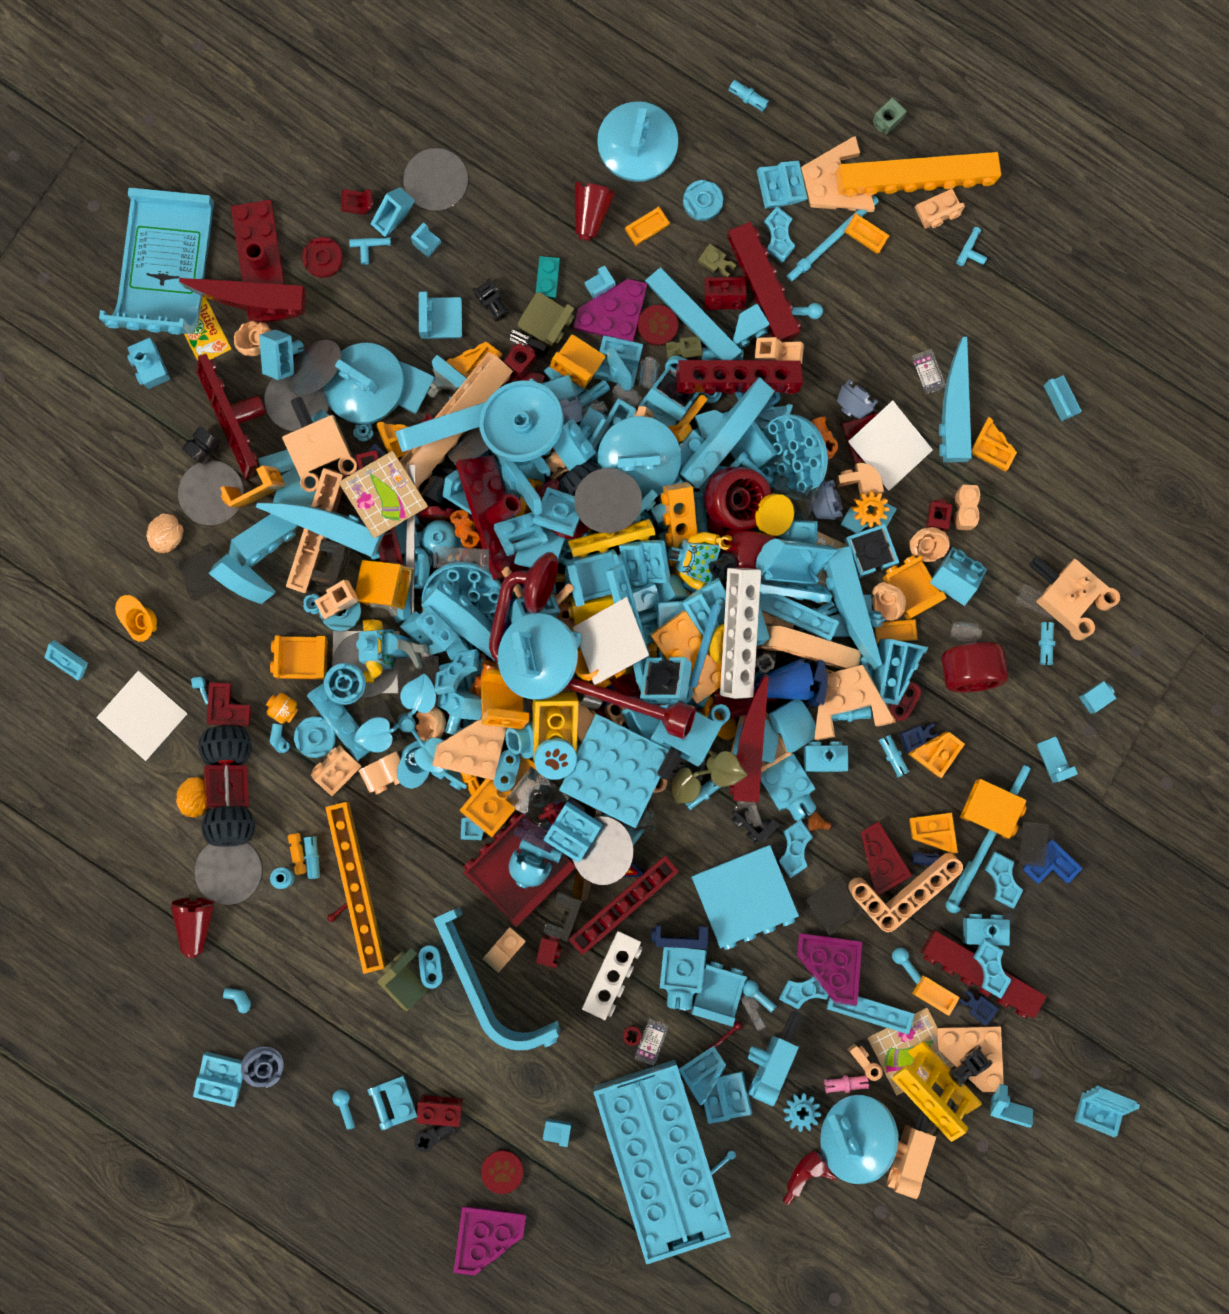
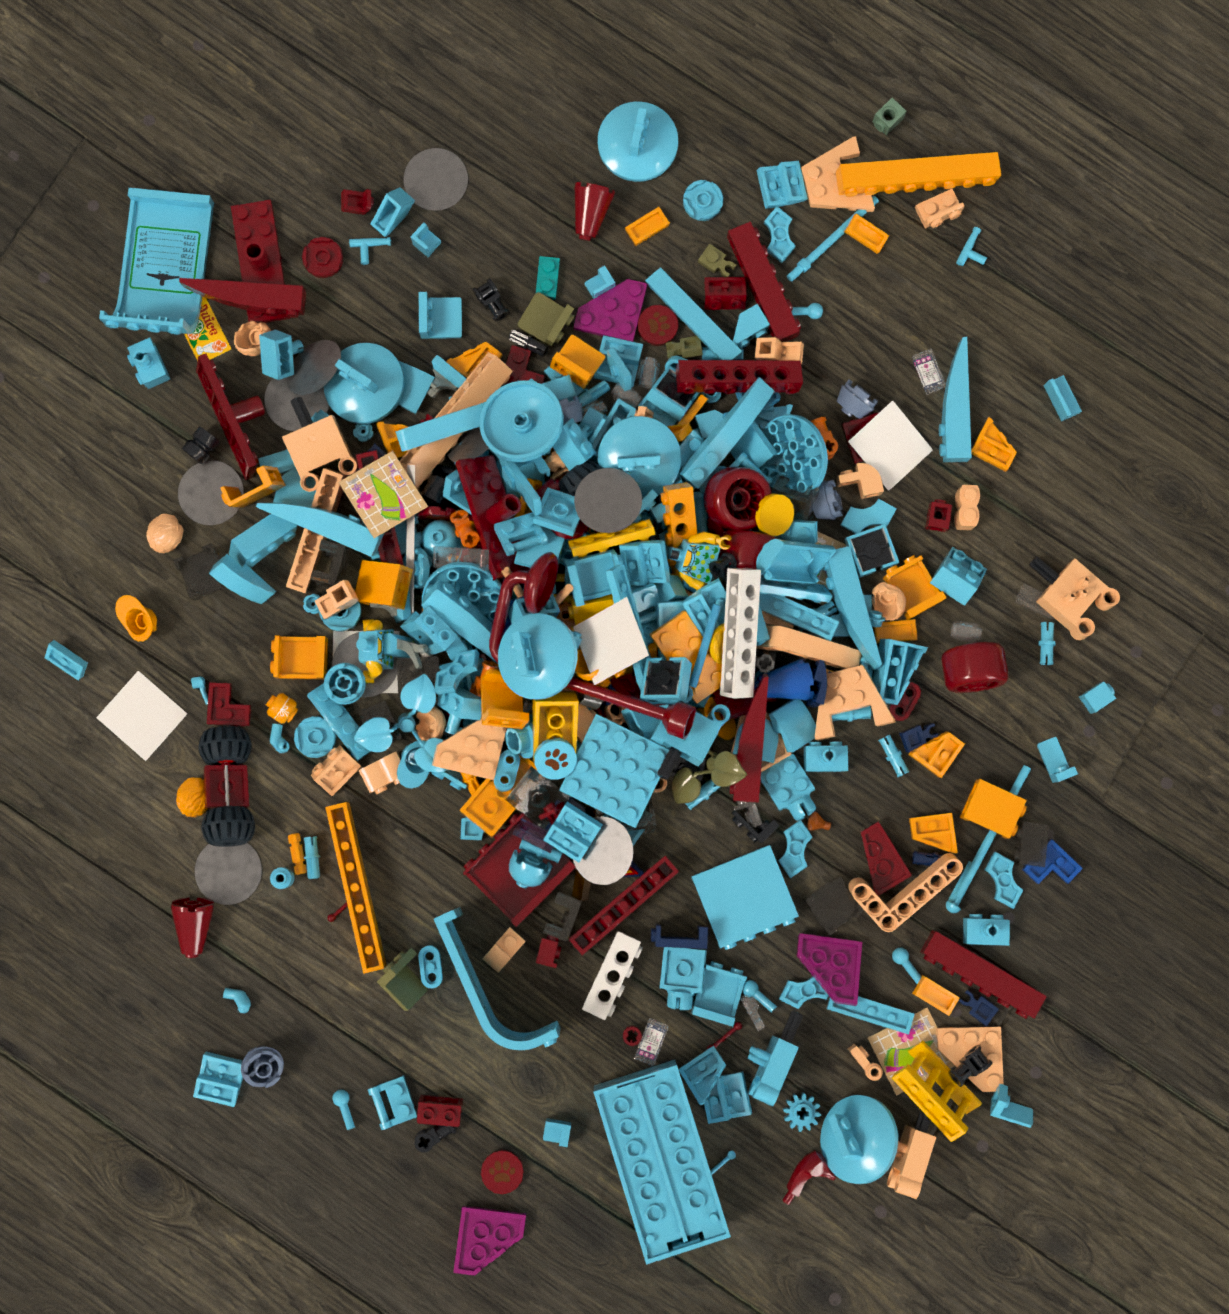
(520, 369): dark red brick -> none
(748, 95): medium azure pin -> none
(846, 1084): bright pink pin -> none
(878, 508): light orange gear -> none
(930, 543): light nougat hair -> none
(989, 958): medium azure tile -> none
(1103, 1110): medium azure plate -> none

